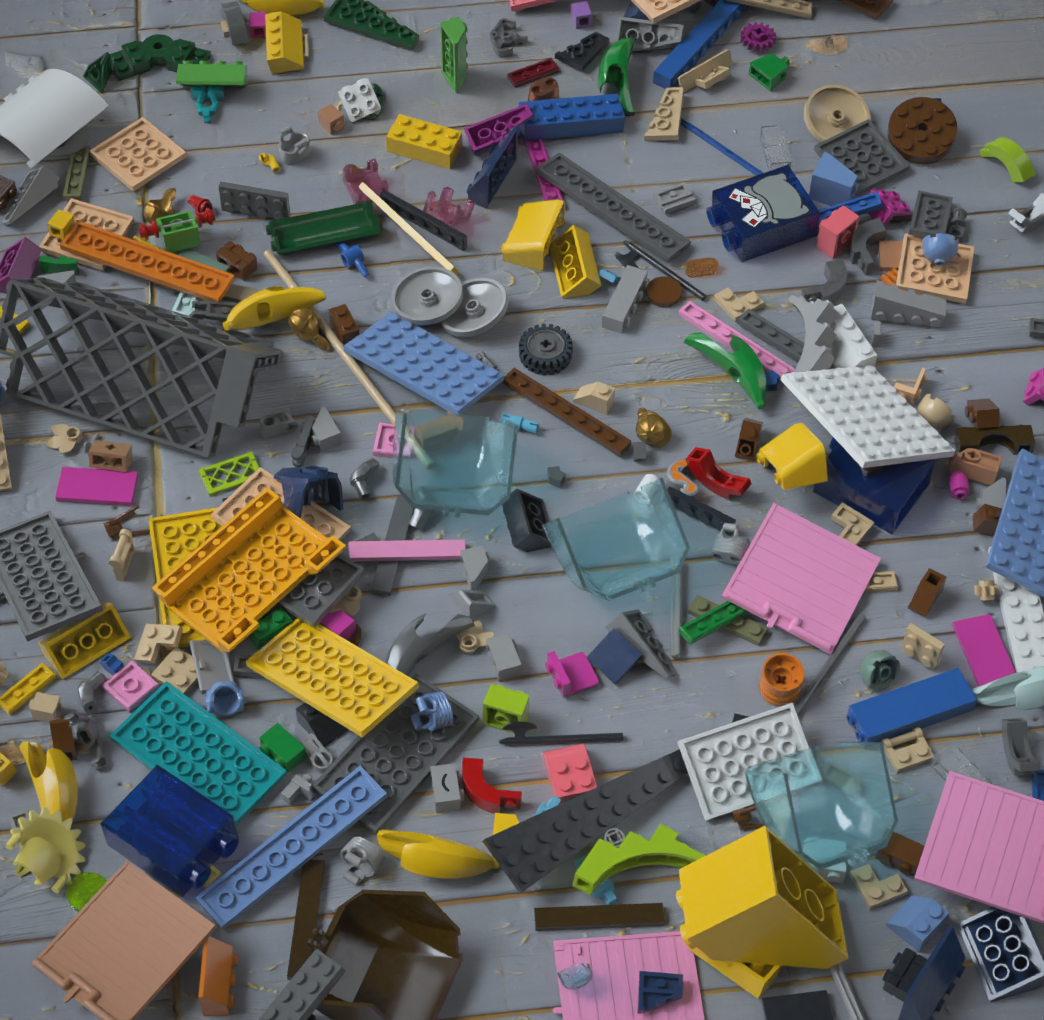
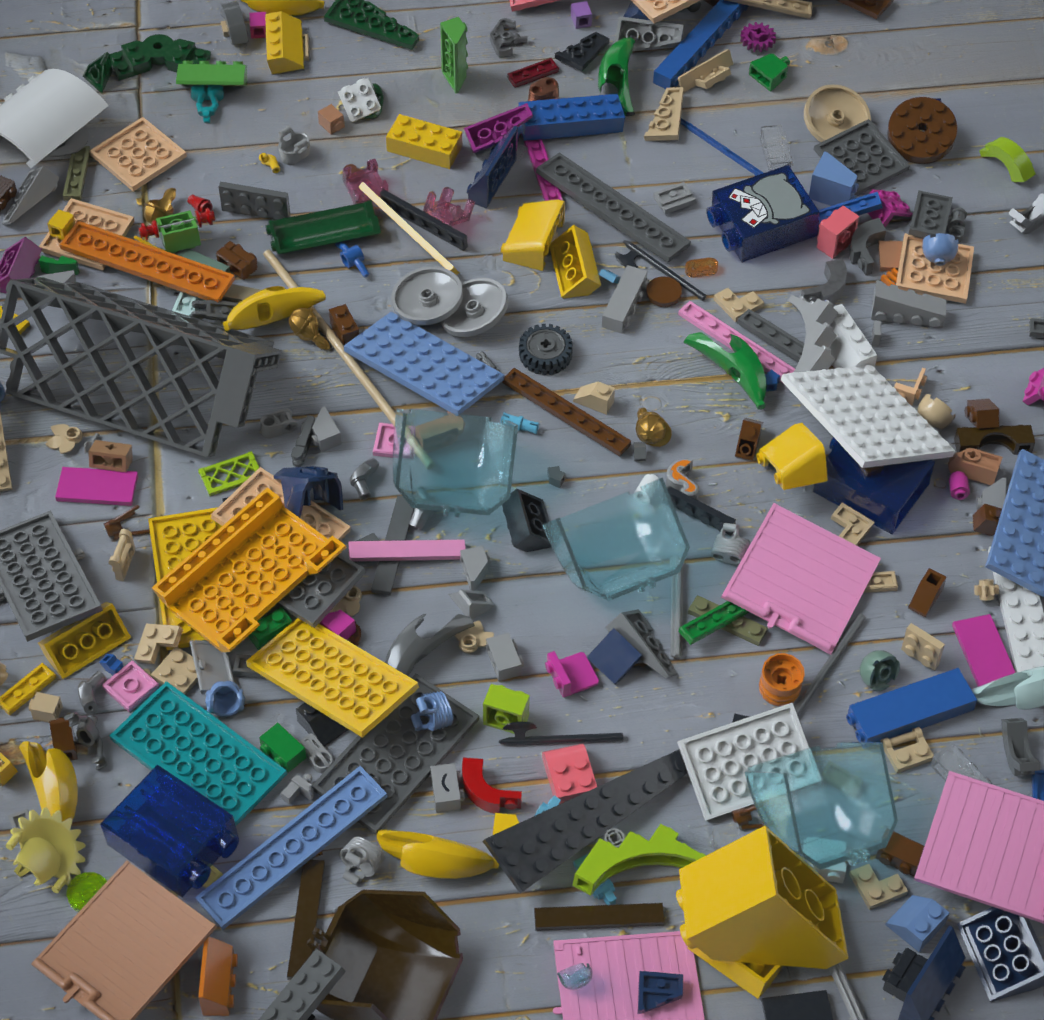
(713, 476): red arch -> none

